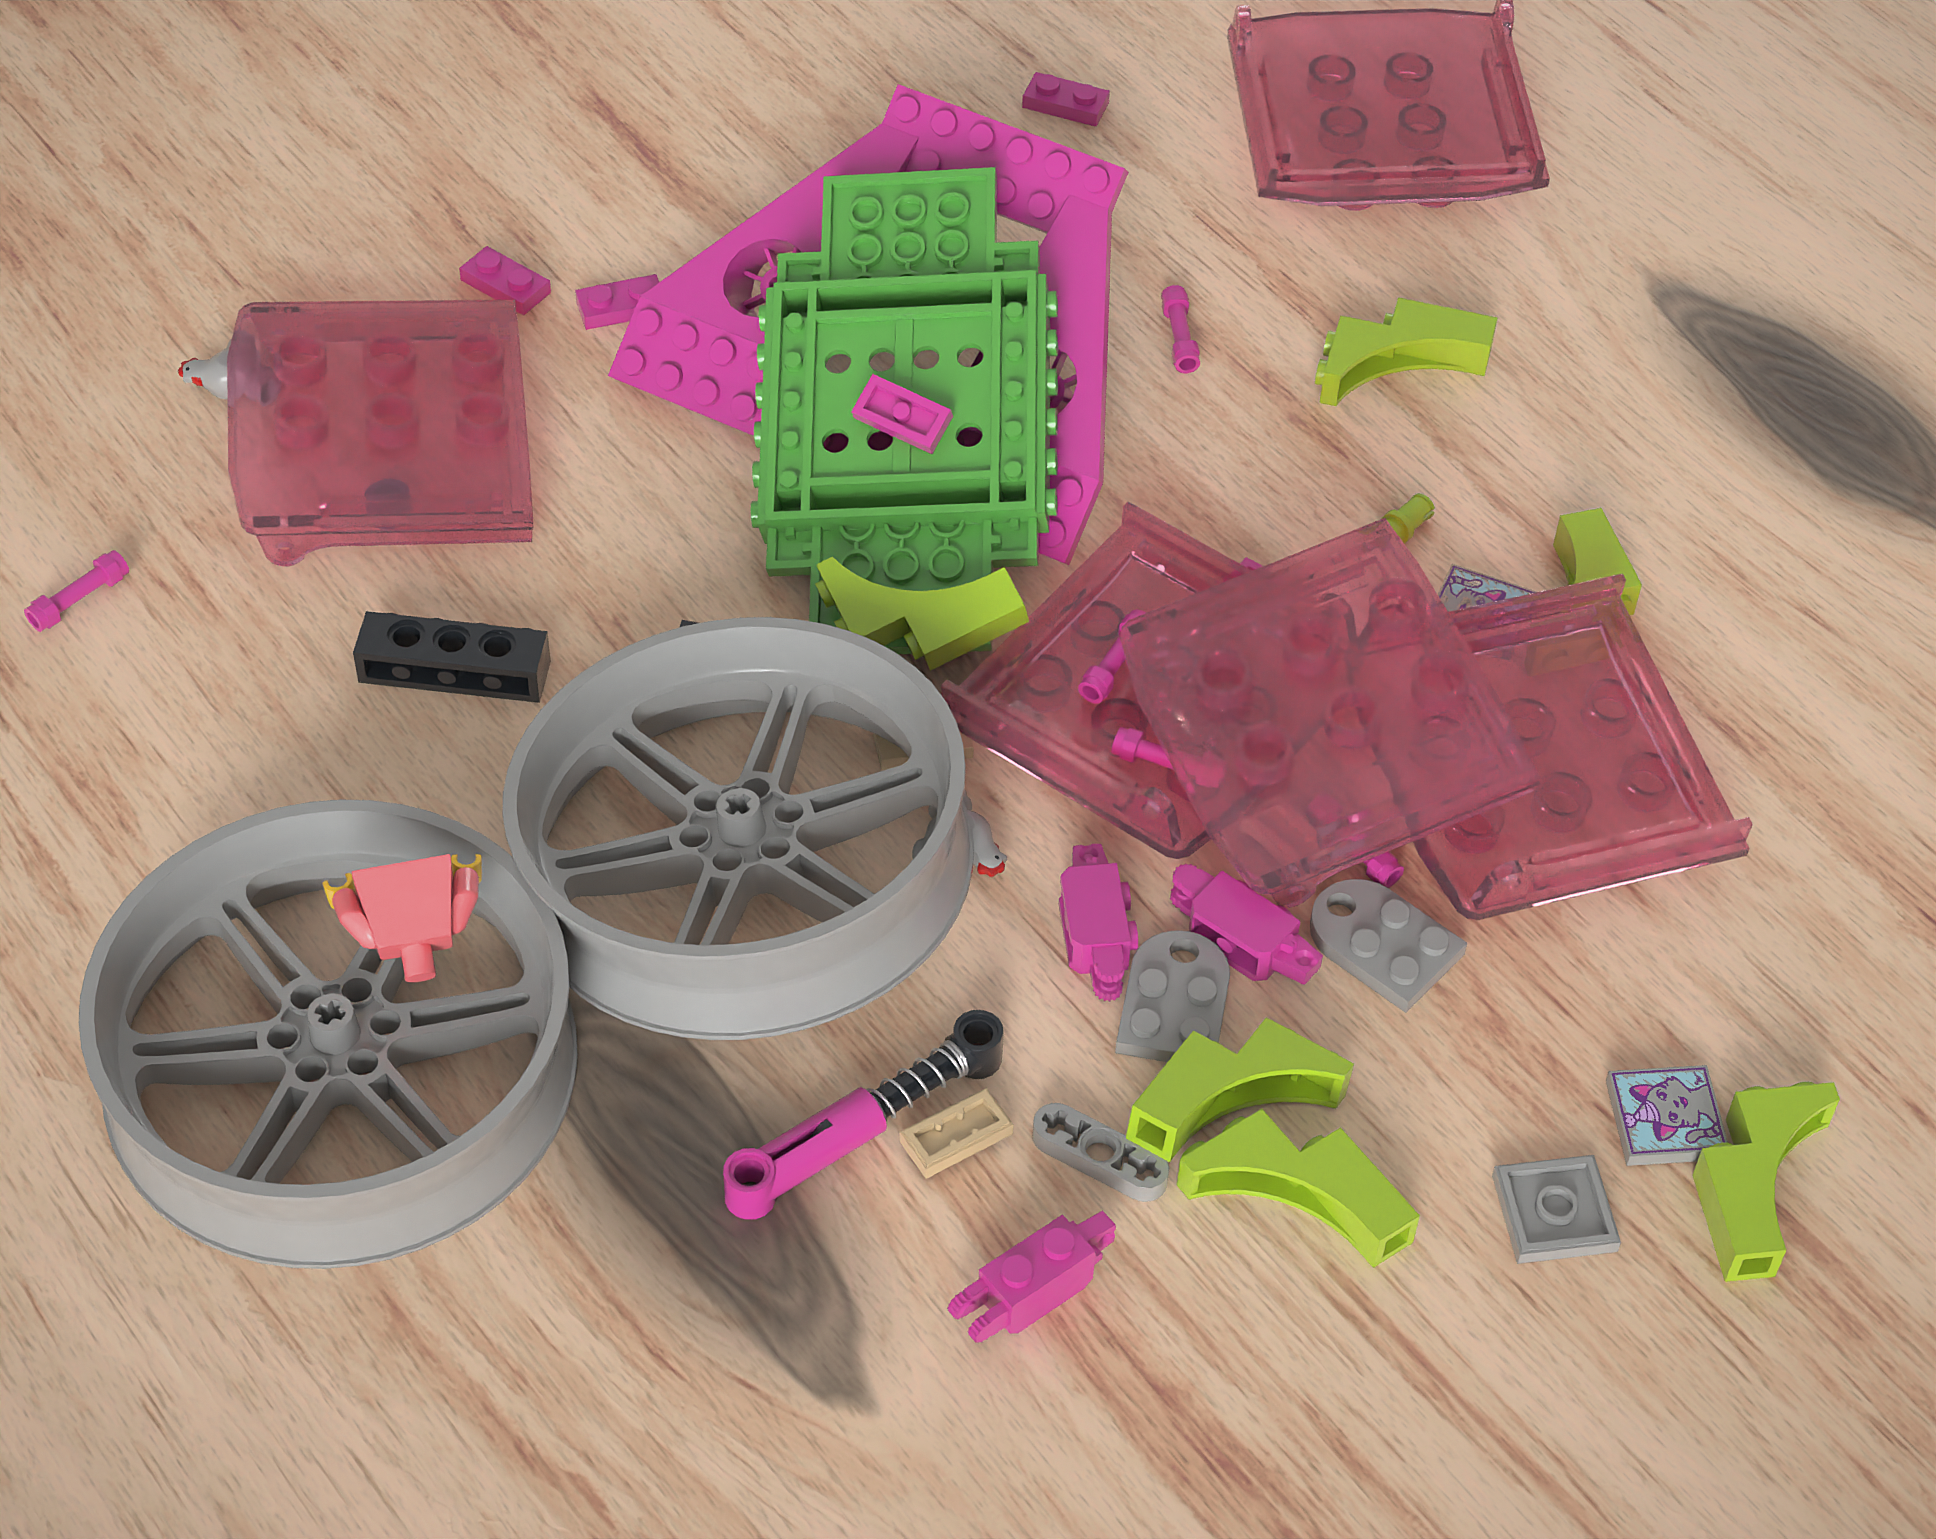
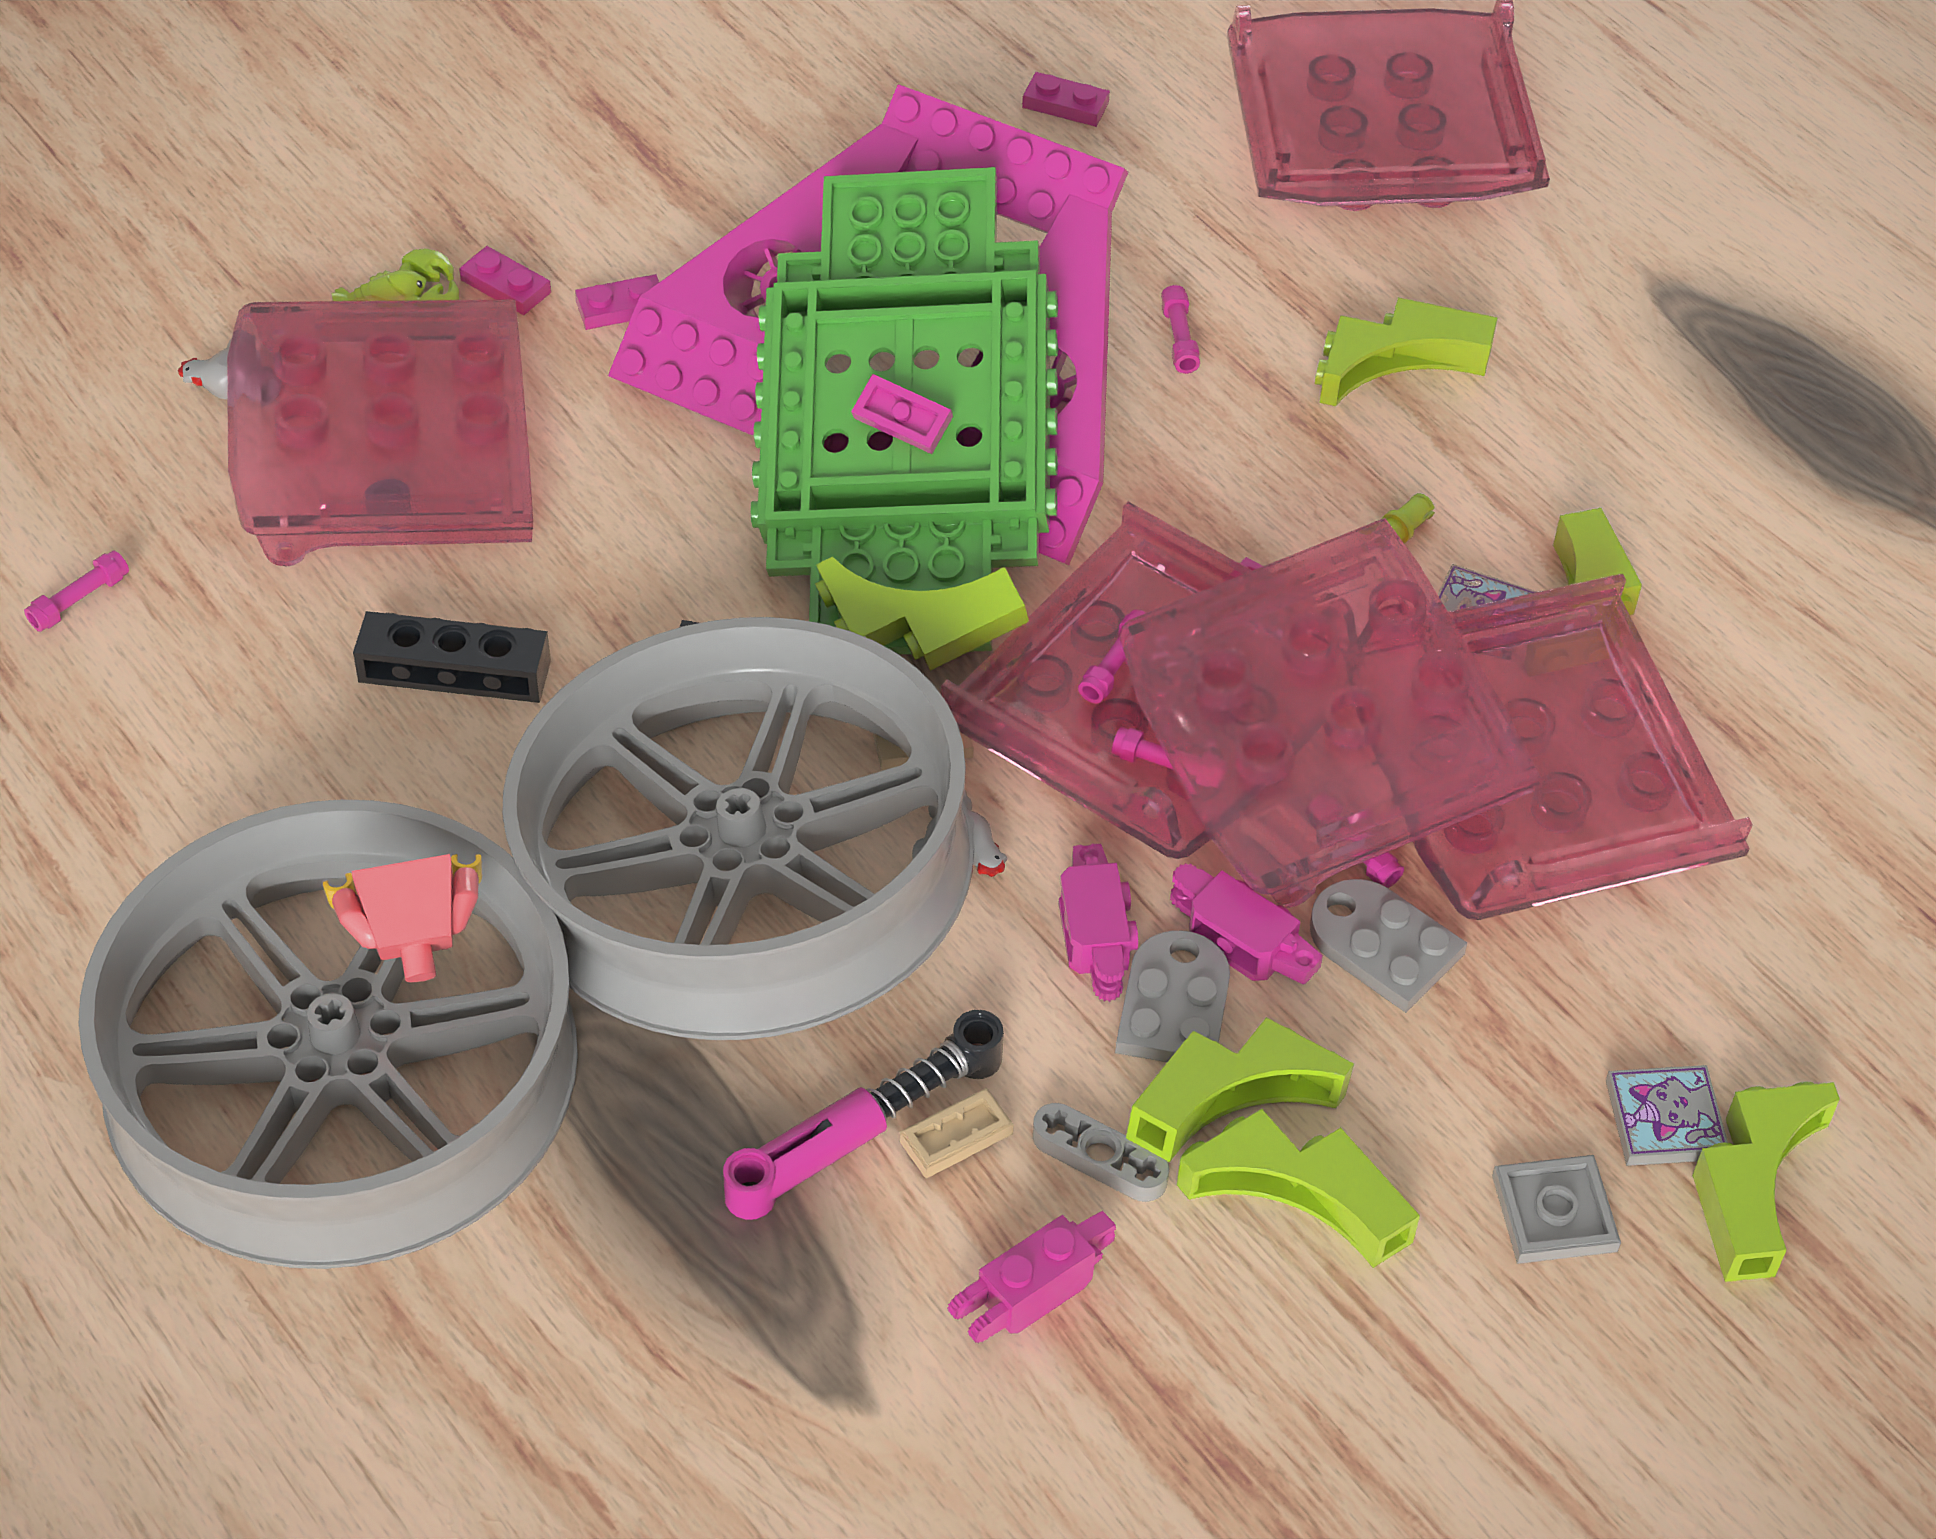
(407, 282): none -> lime animal

